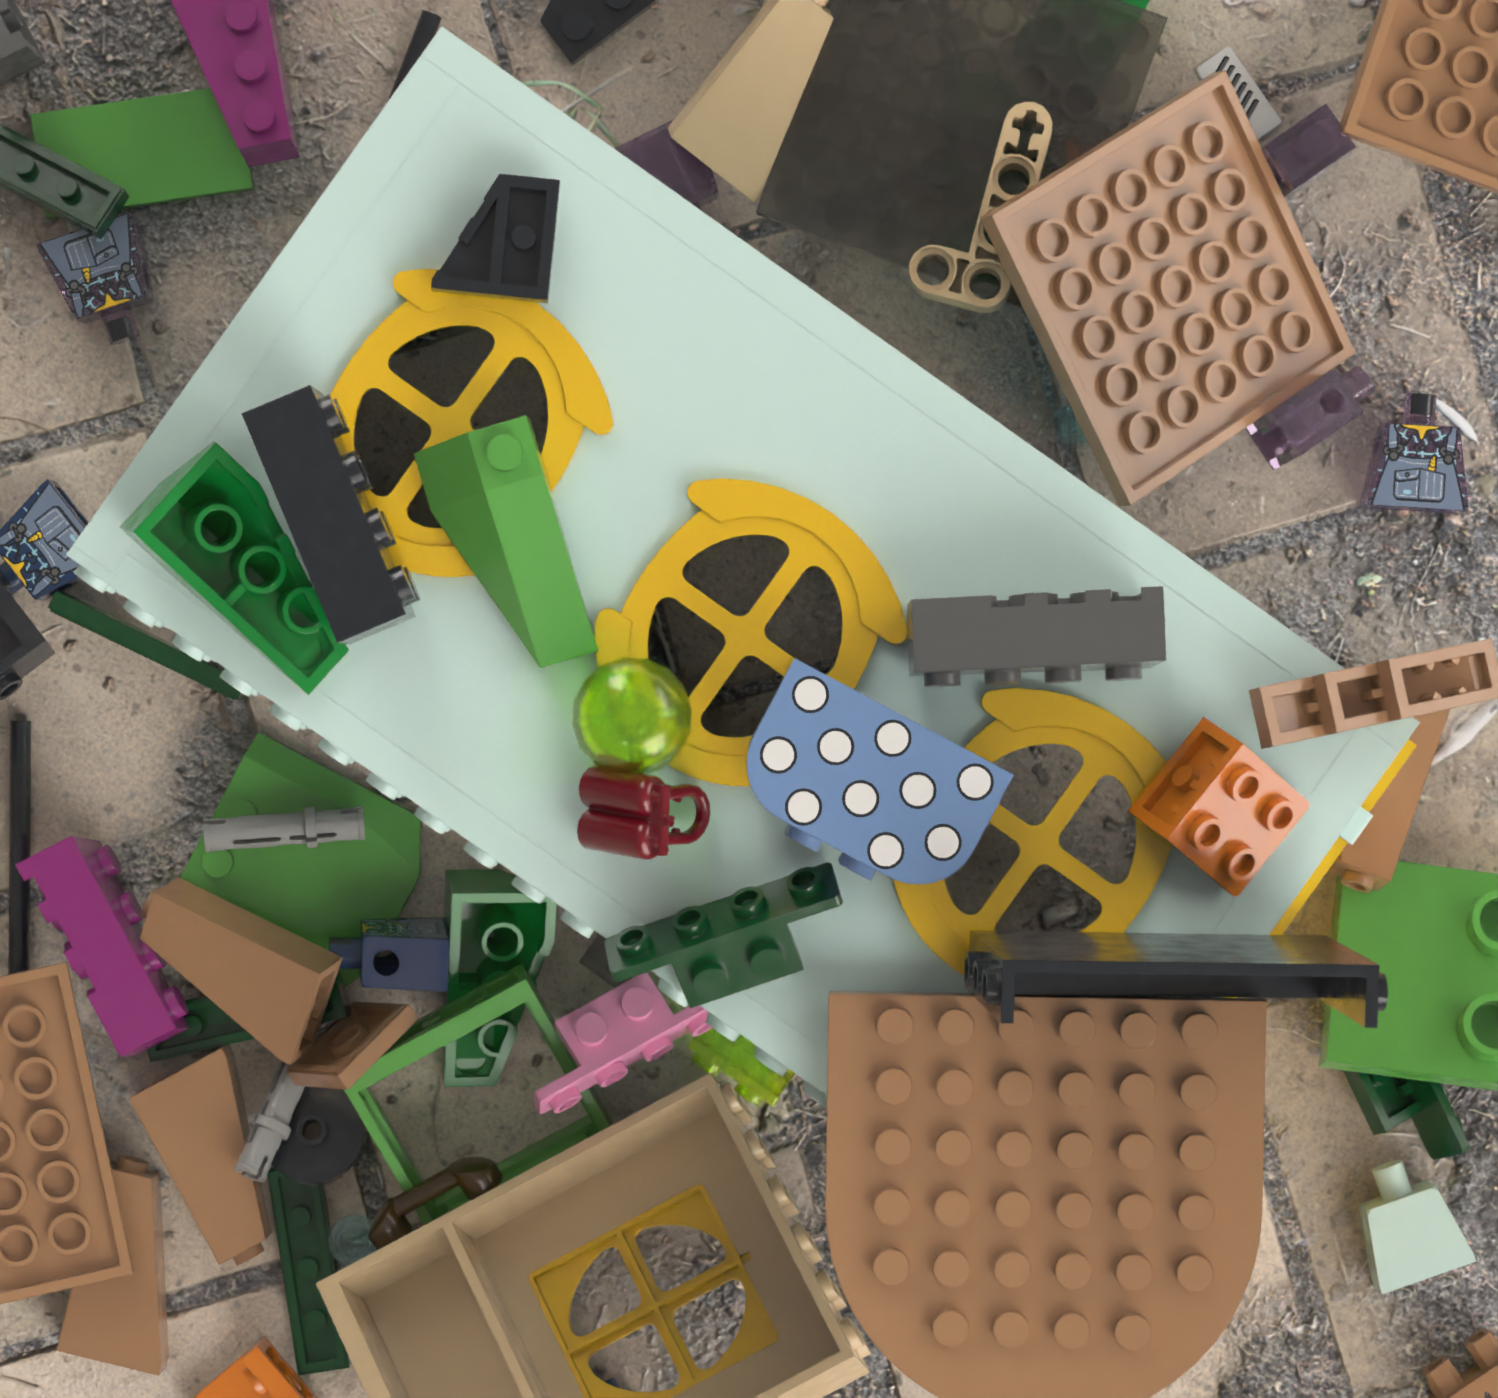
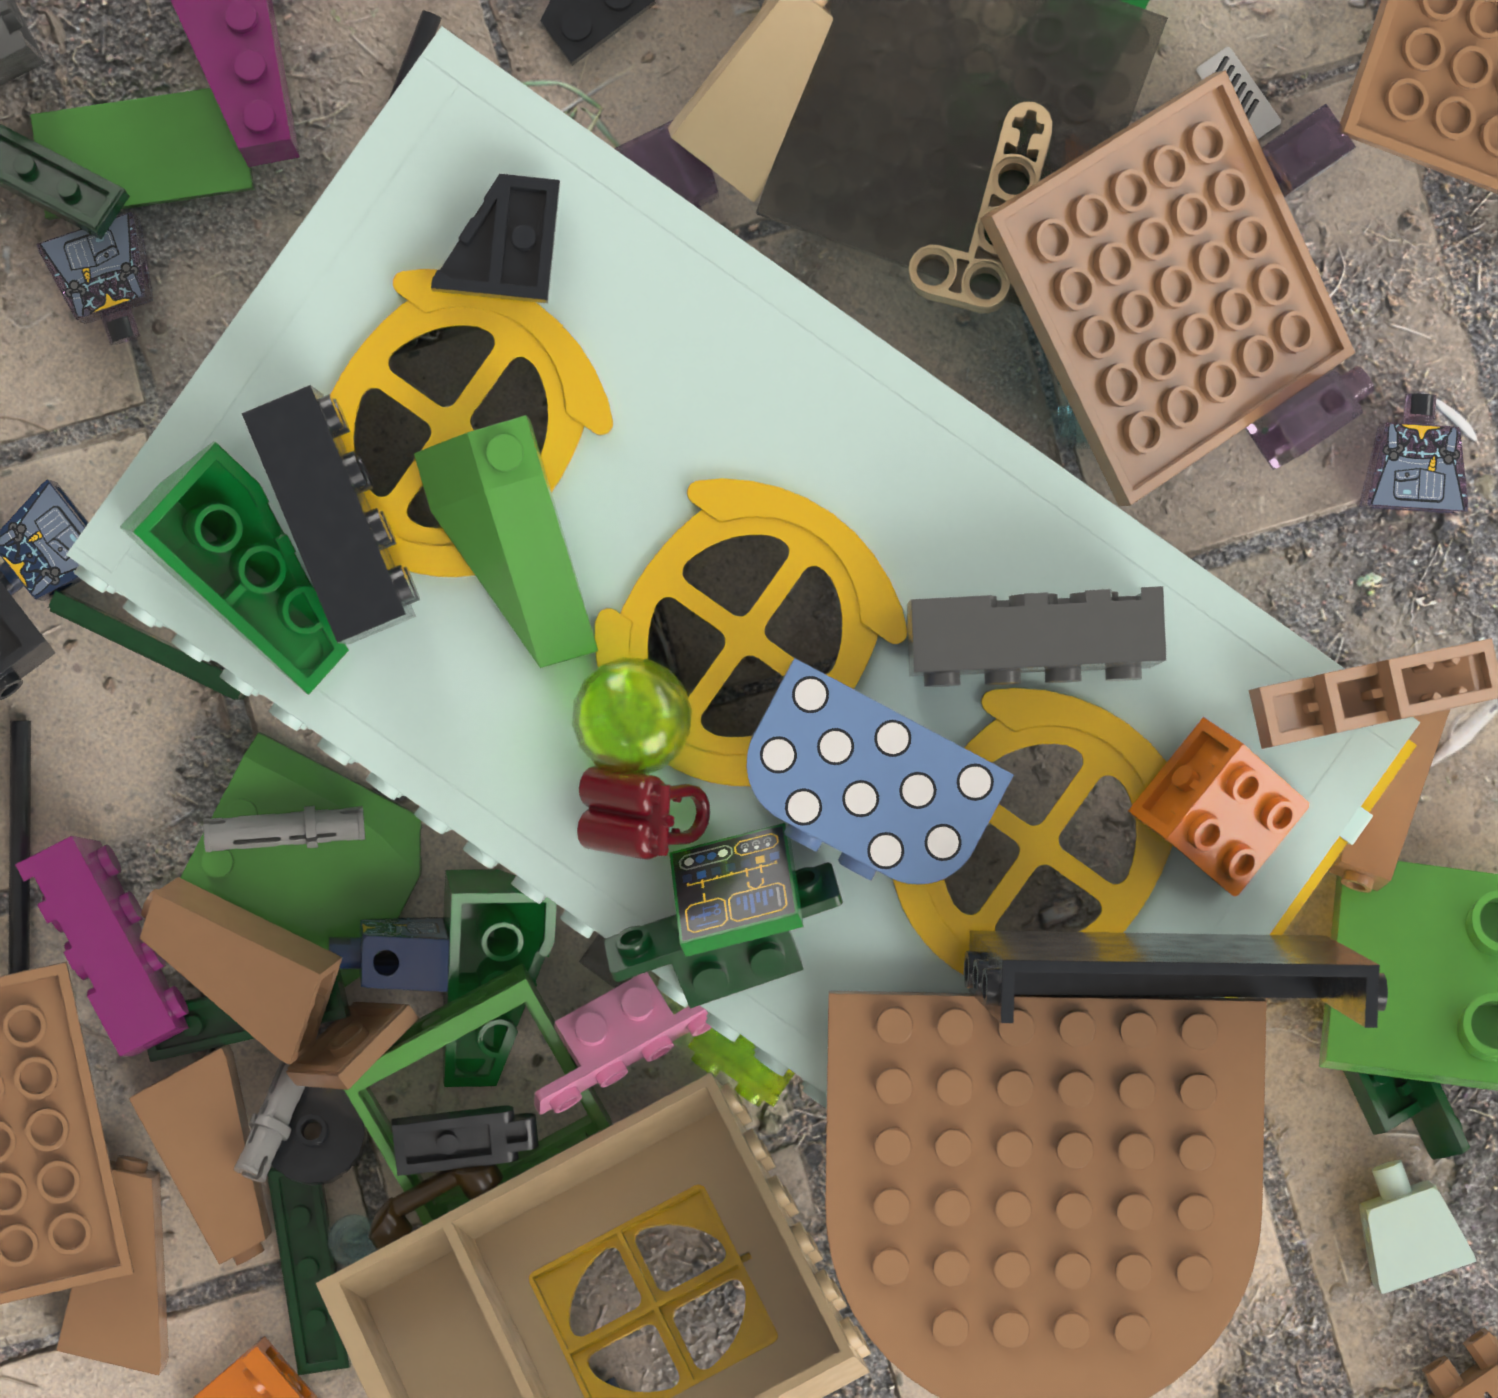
(462, 1139): none -> black hinge
(735, 890): none -> tile

